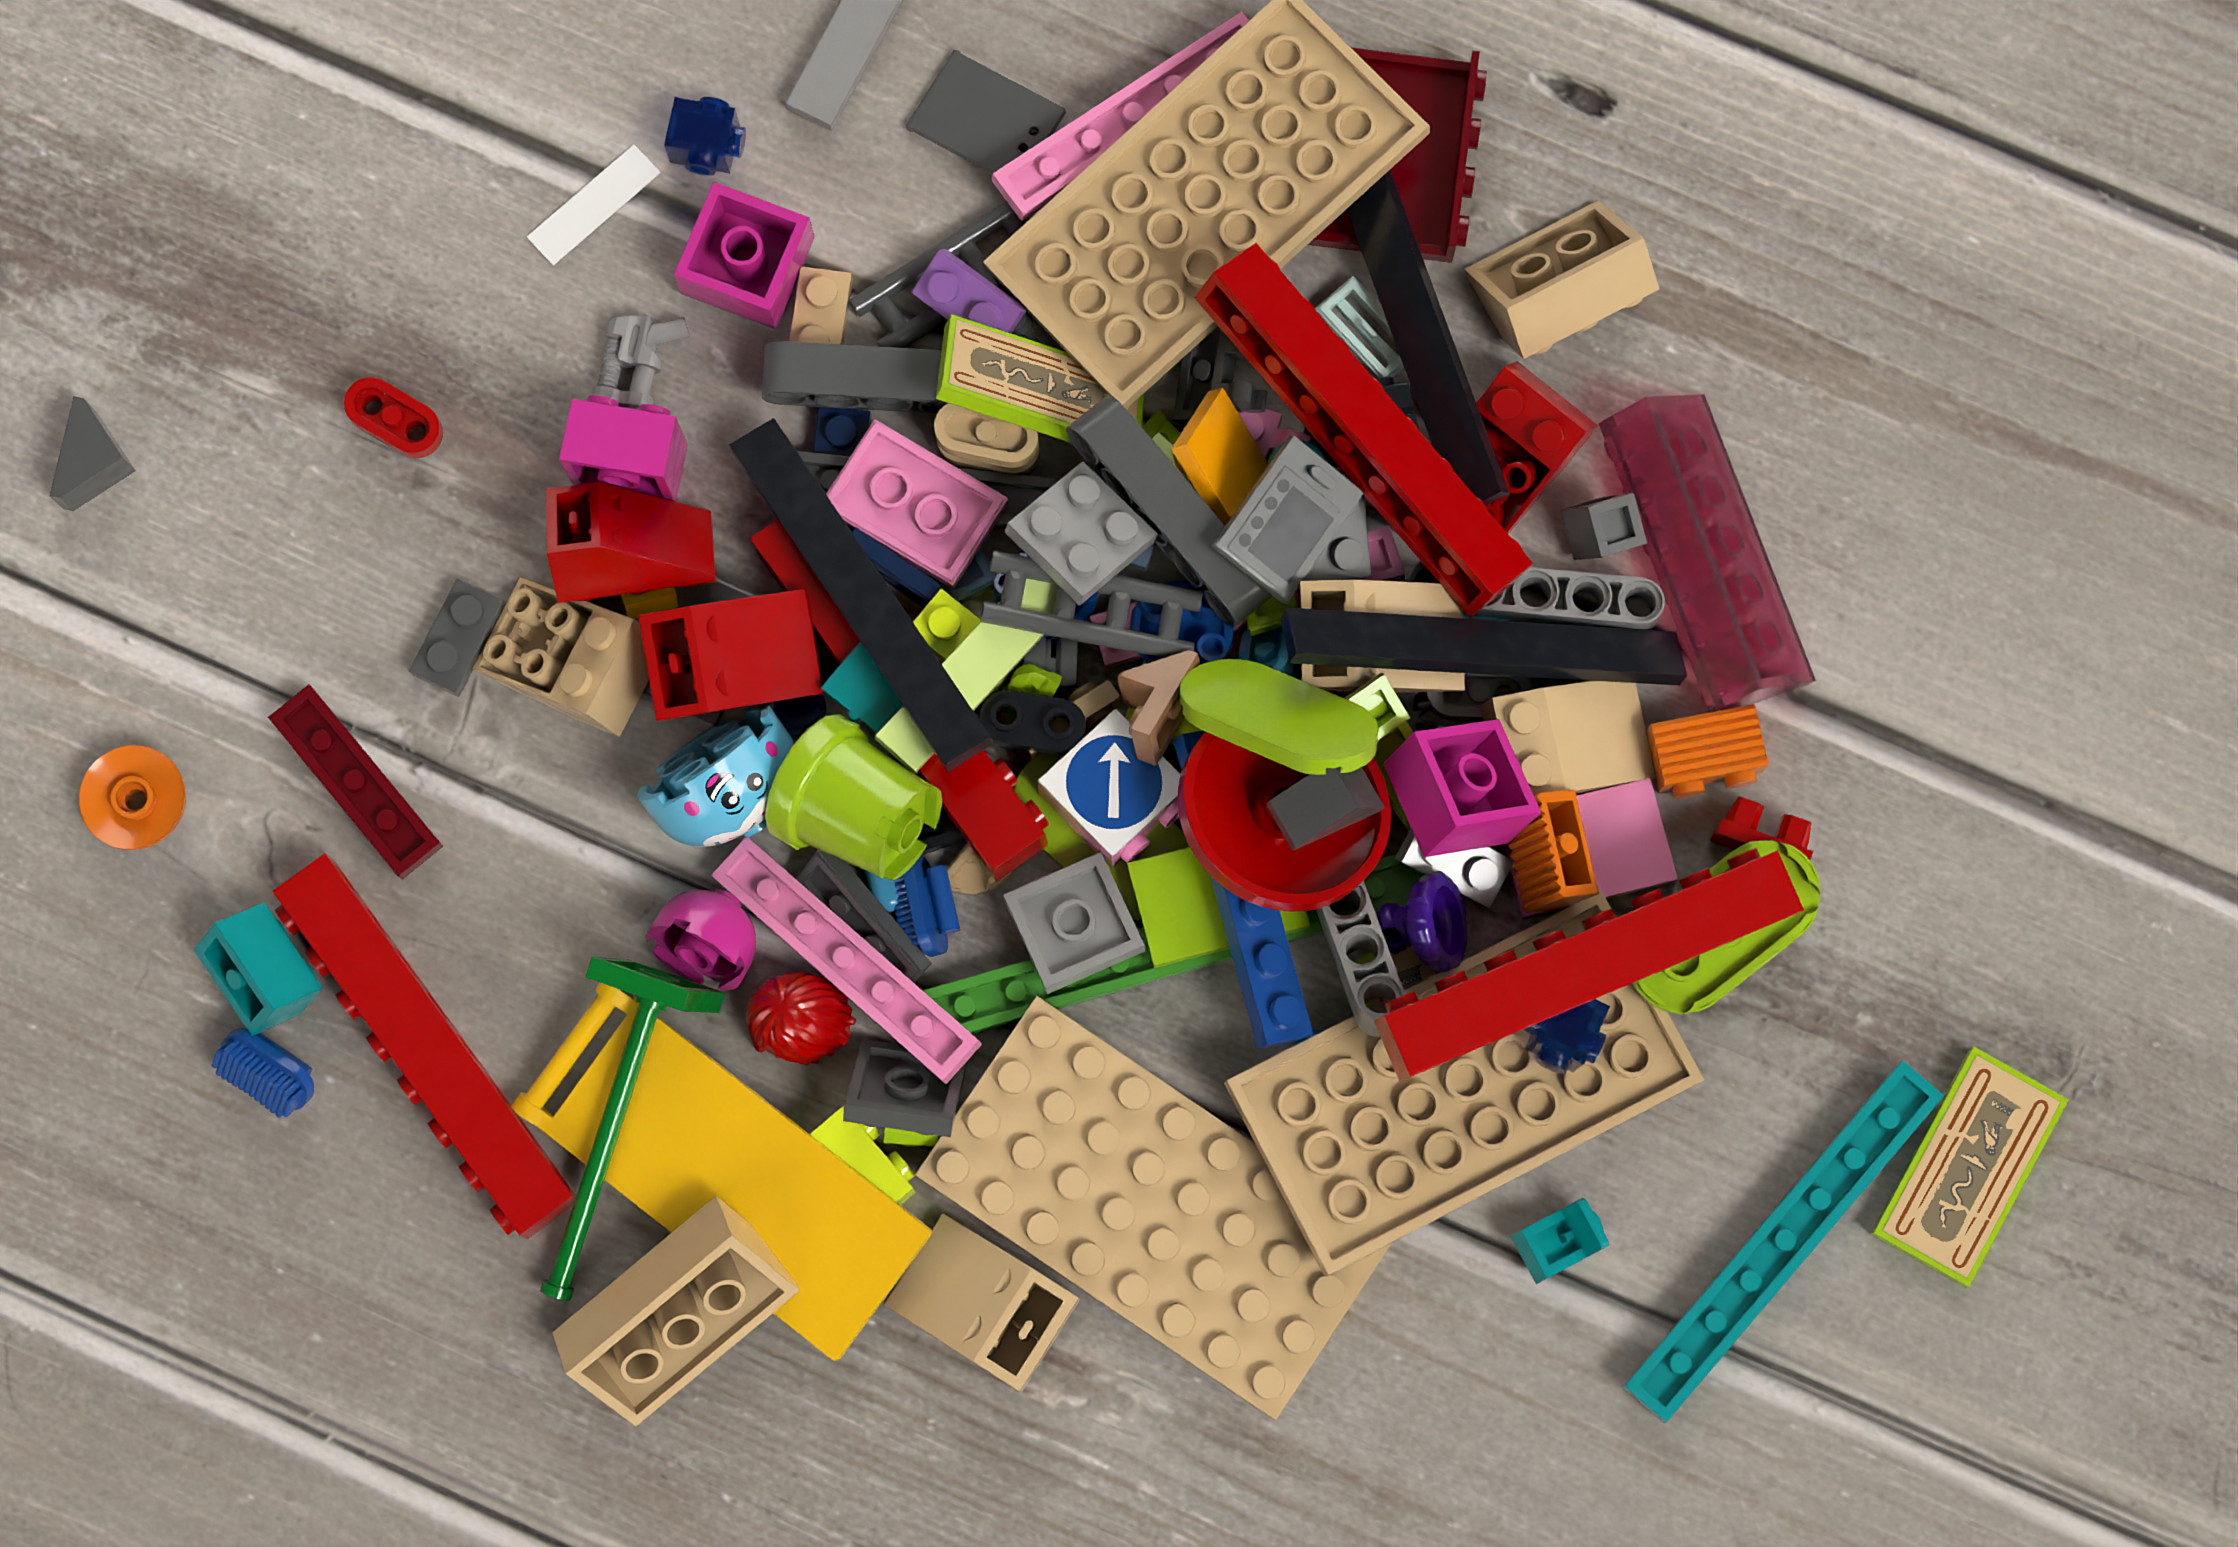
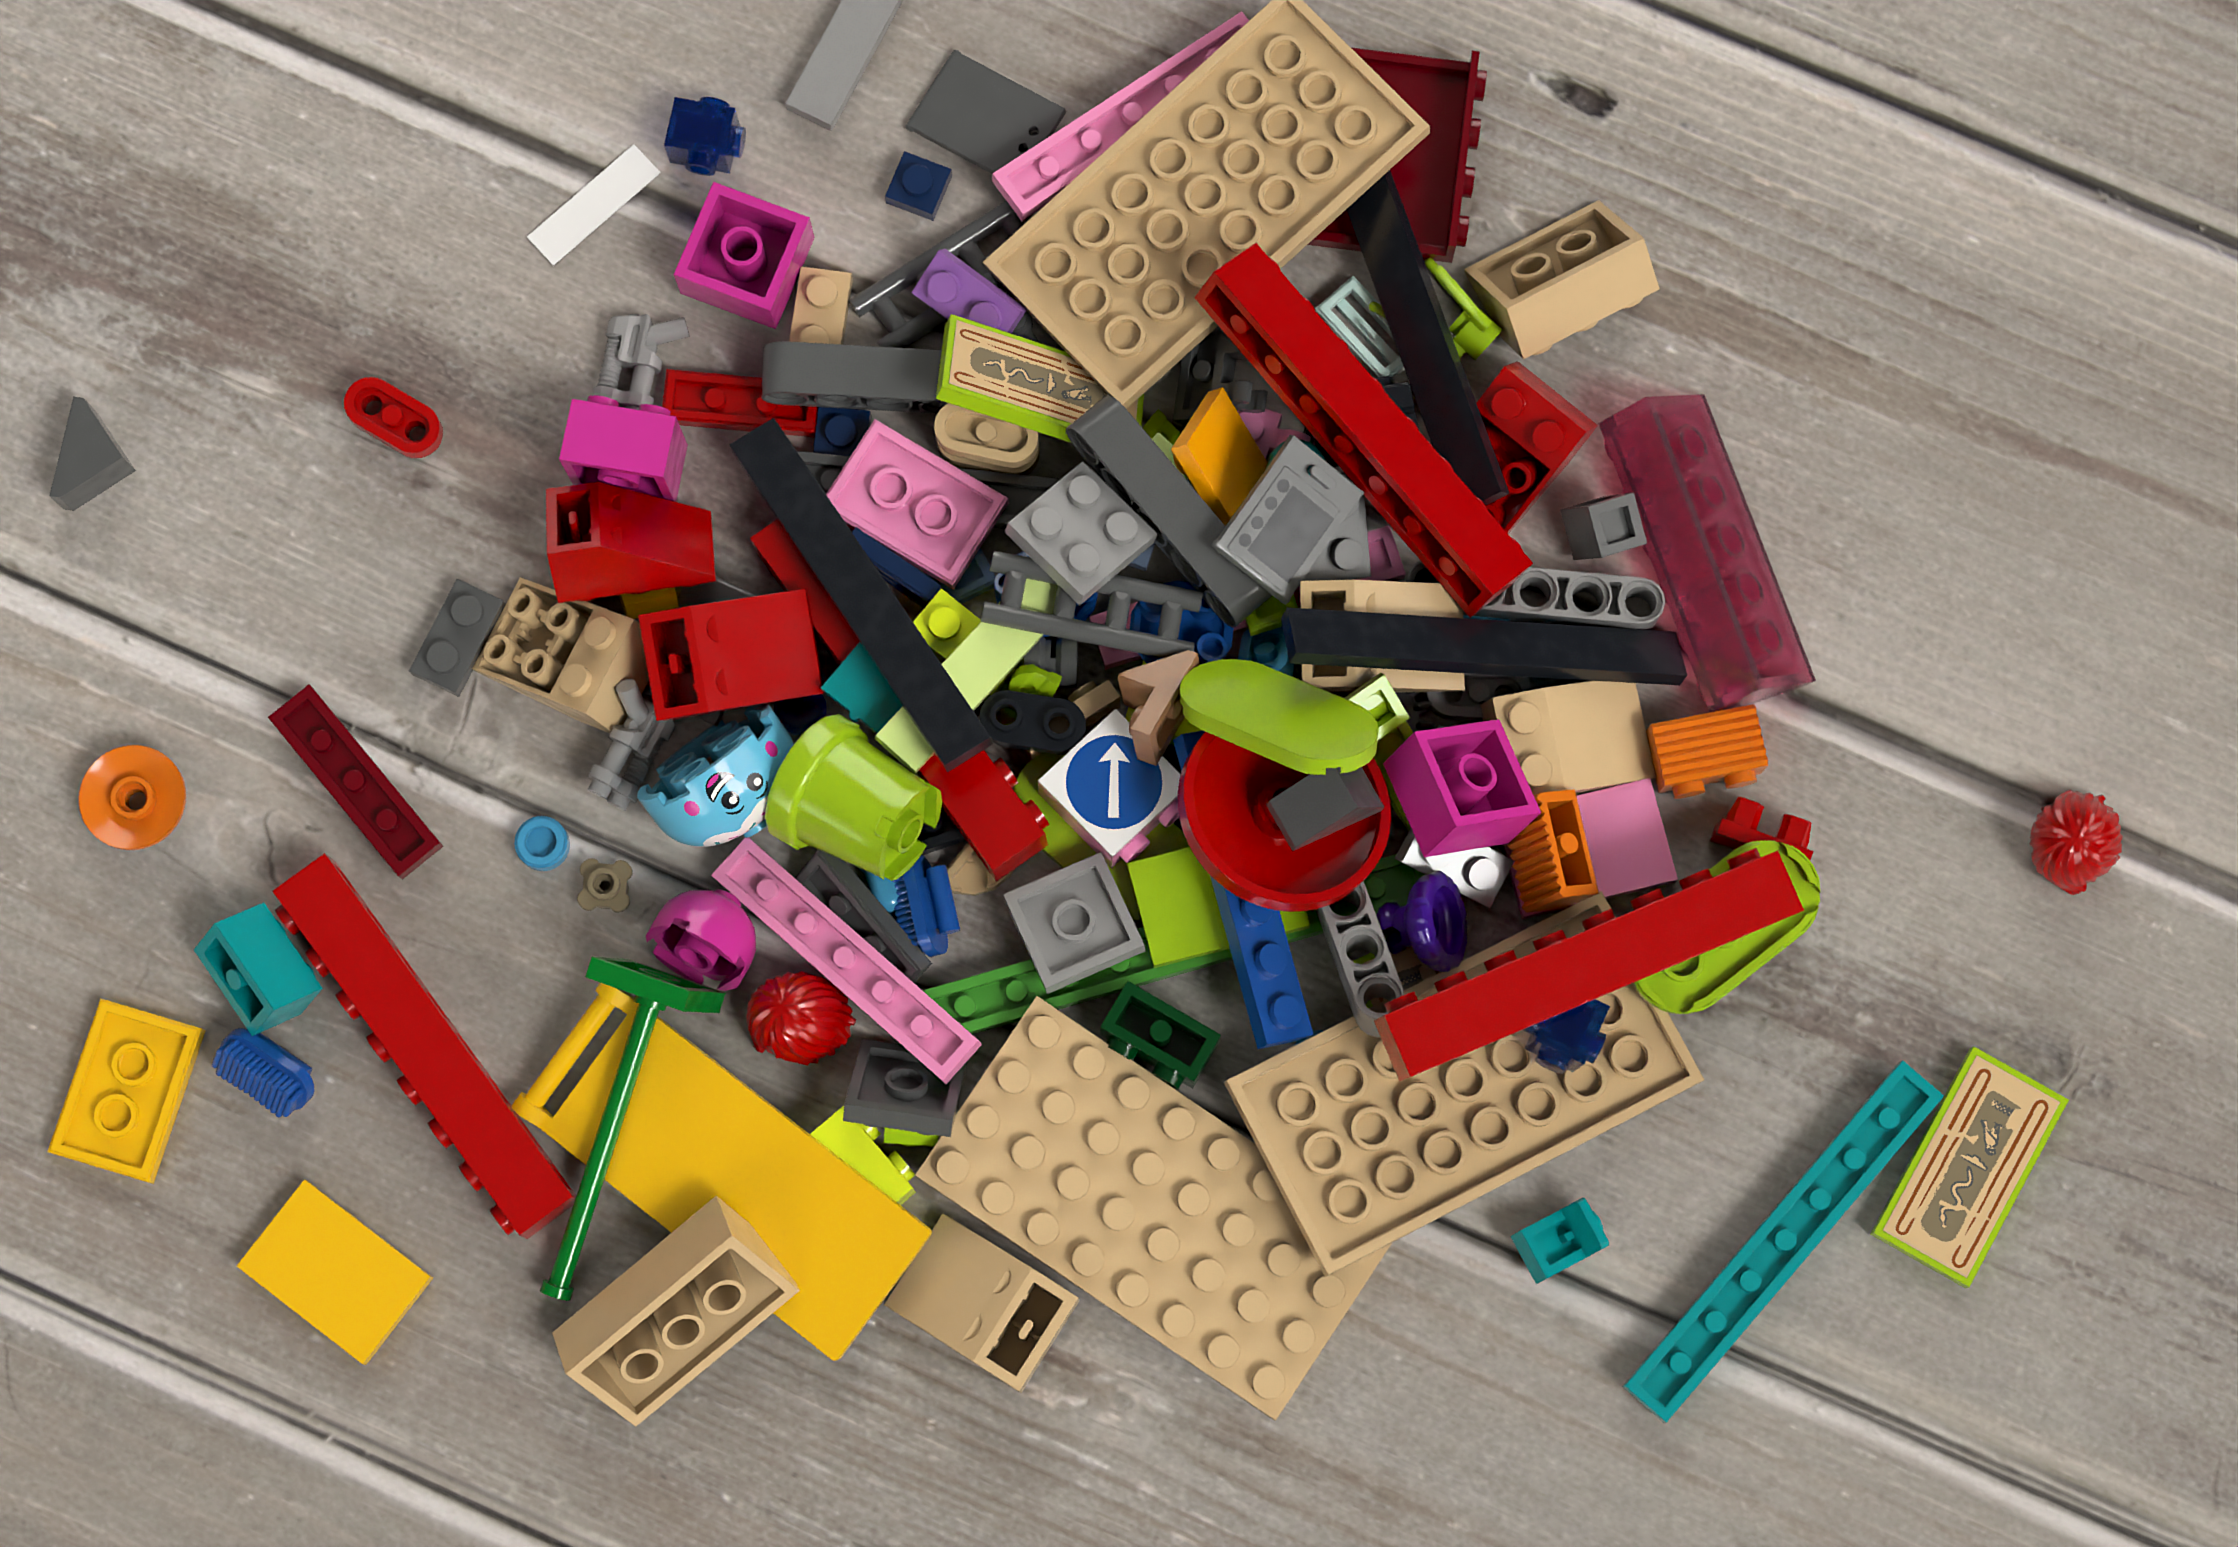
(126, 1091): none -> yellow tile
(335, 1272): none -> yellow tile
(542, 843): none -> dark azure tile
(612, 898): none -> dark tan plate
(638, 735): none -> light grey piece
(730, 404): none -> red tile
(918, 186): none -> dark blue plate
(1160, 1036): none -> dark green brick
(1473, 328): none -> lime plant
(2075, 840): none -> red hair

